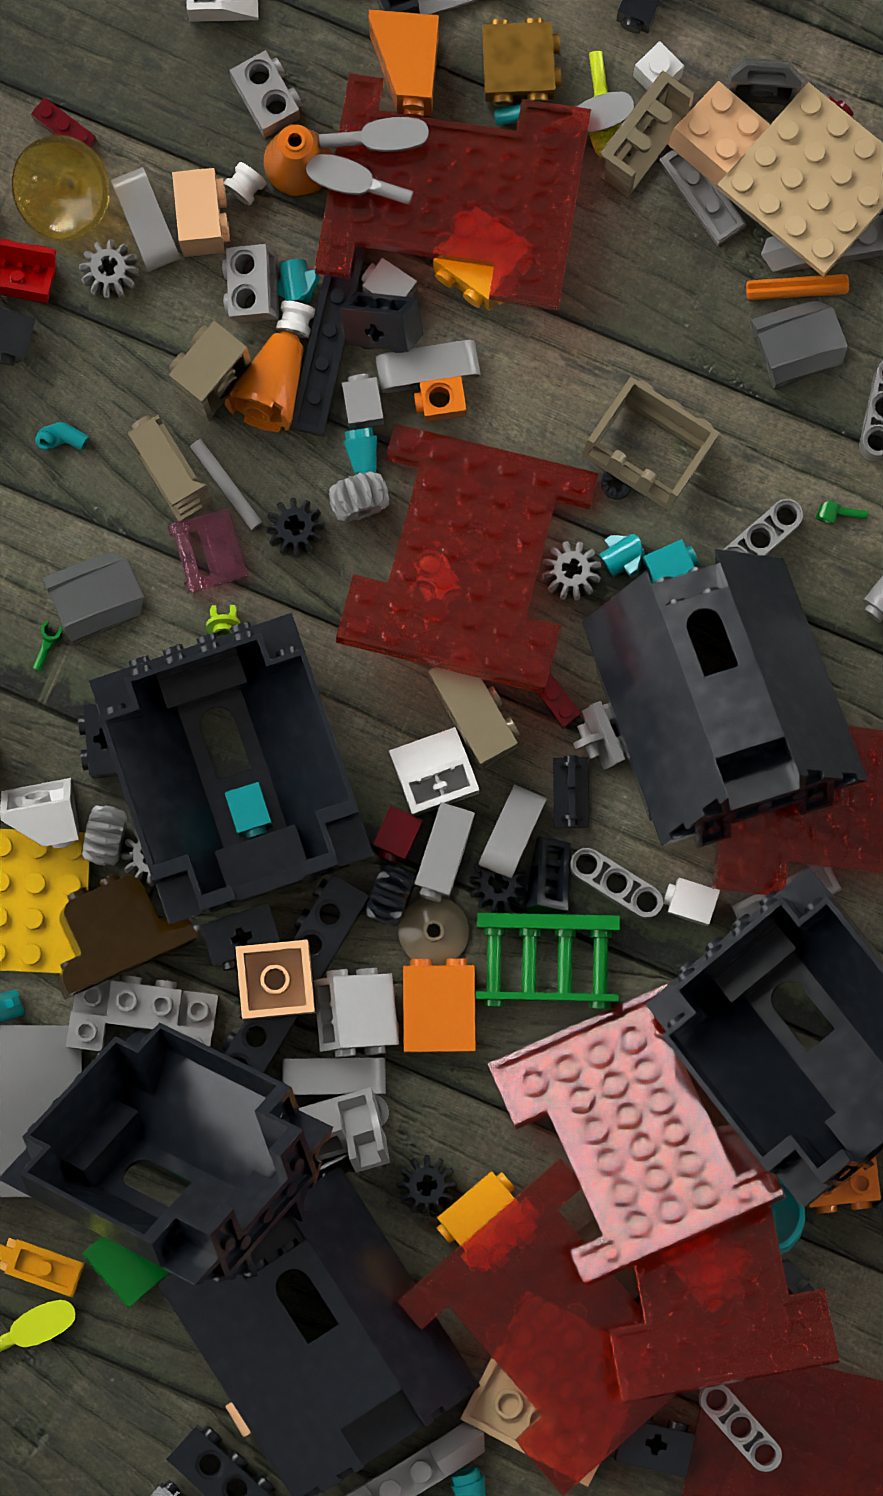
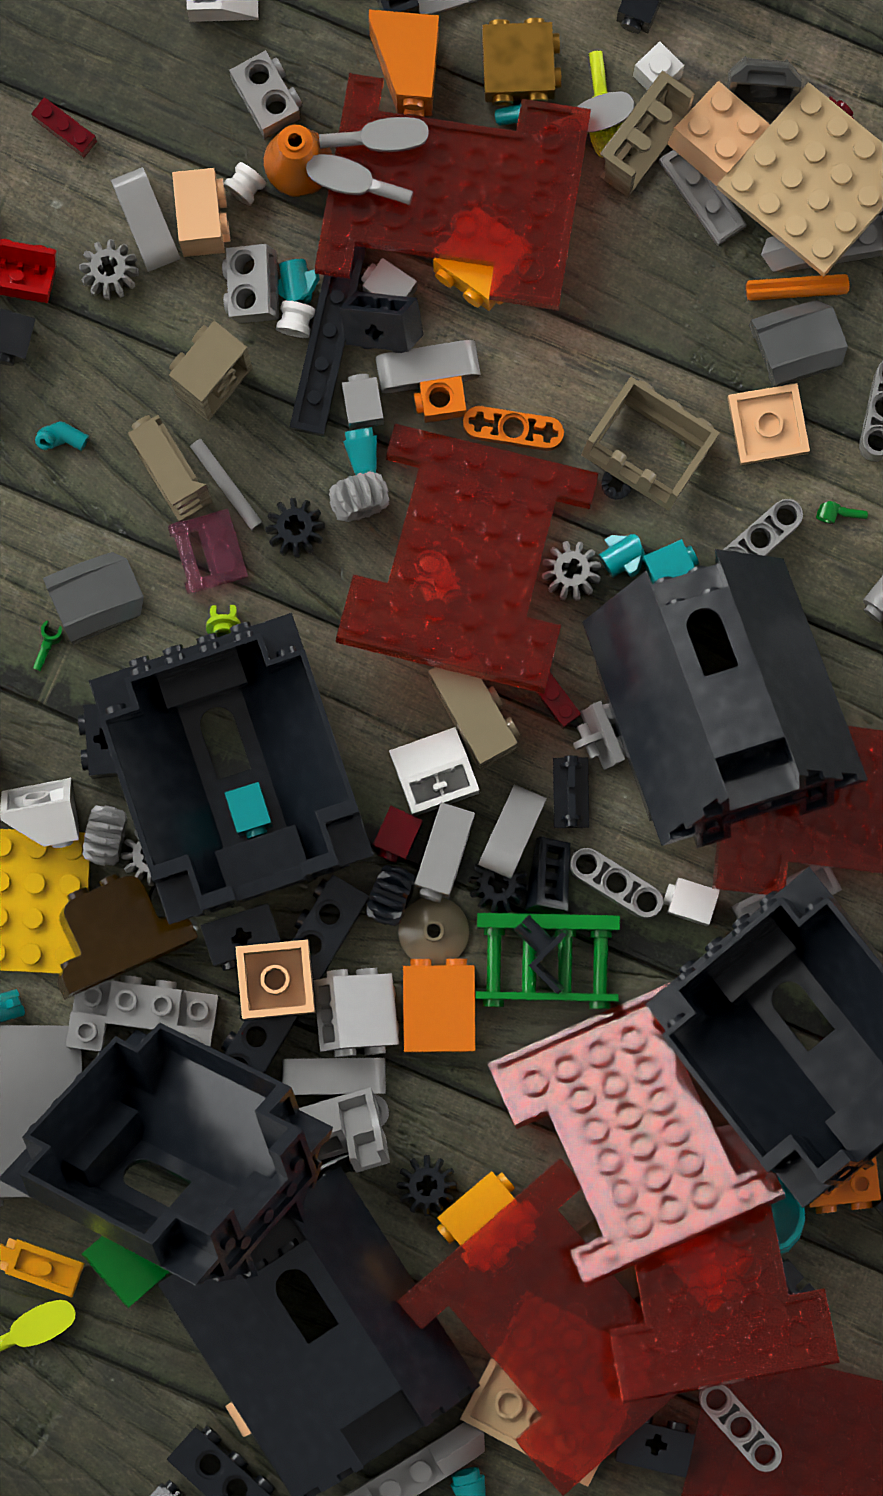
(43, 191): clear yellow dish -> none
(269, 384): orange cone -> none
(540, 424): none -> orange beam
(542, 944): none -> black bracket
(768, 424): none -> light nougat plate

